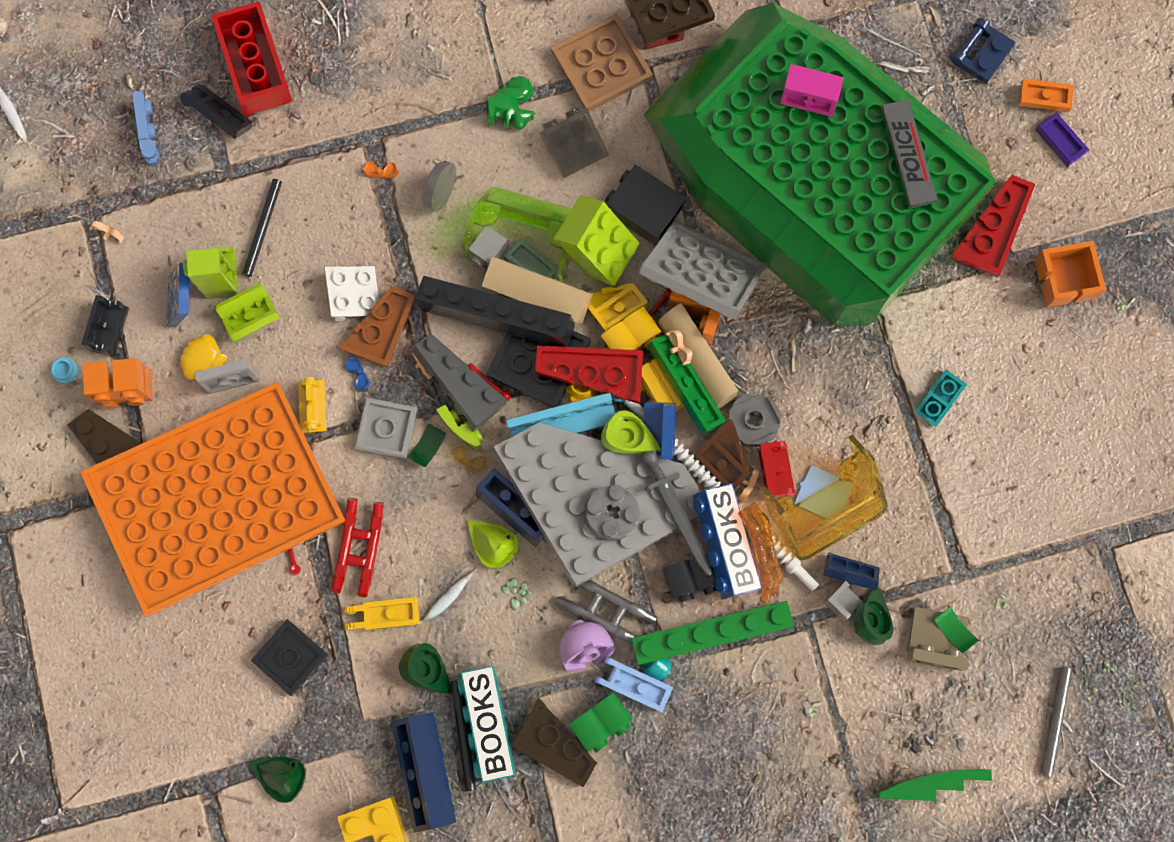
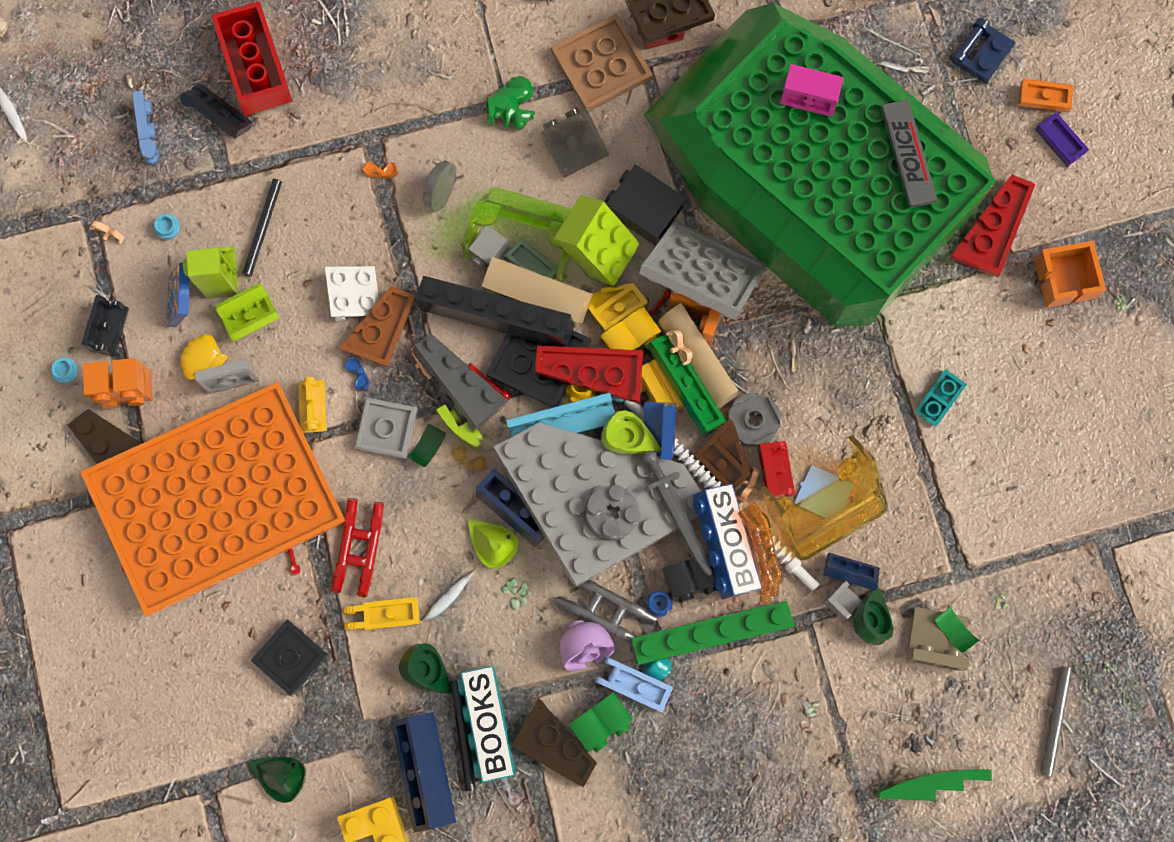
(166, 226): none -> medium azure plate
(663, 597): none -> blue plate

